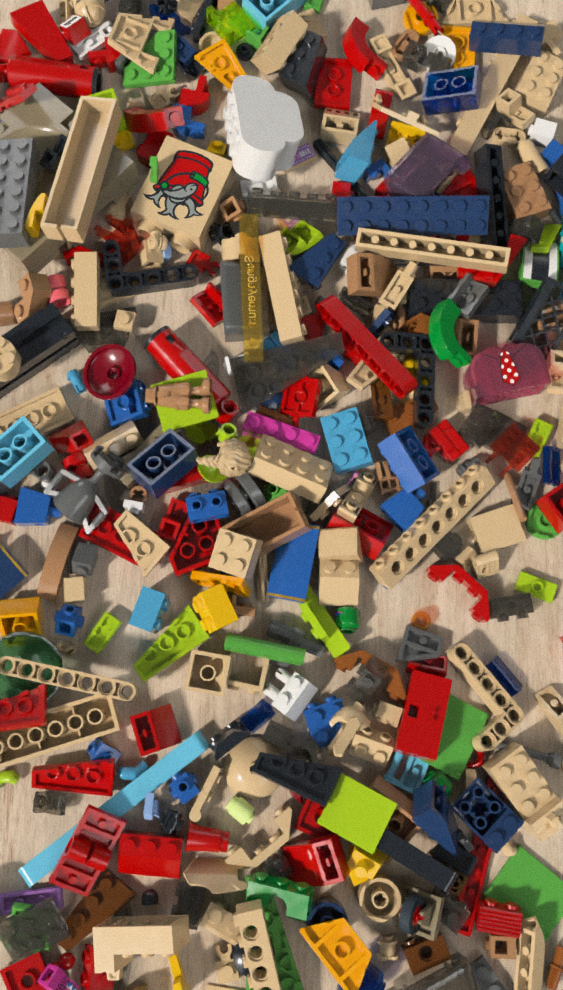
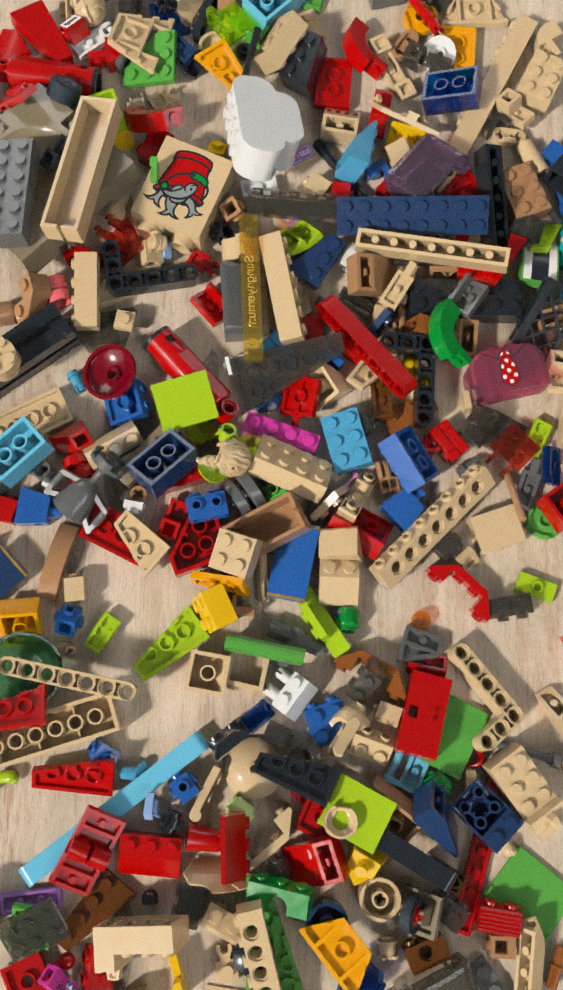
(35, 215): yellow slope -> none
(50, 802): clear smoke bracket -> none
(64, 90): none -> black wheel
(84, 559): dark grey brick -> none
(149, 610): dark azure brick -> none
(155, 729): red slope -> none
(179, 394): medium nougat piece -> none
(191, 128): blue brick -> none
(197, 99): red brick -> none
(234, 846): none -> red slope
(251, 51): none -> black bar
(274, 415): dark orange axle -> none
(317, 184): none -> tan brick
(340, 834): none -> tan piece
(463, 863): black plate -> none
(466, 844): dark grey tile -> none
(485, 565): tan piece -> none
(504, 676): clear blue slope -> none
(506, 37): dark blue slope -> none
(542, 132): white brick -> none

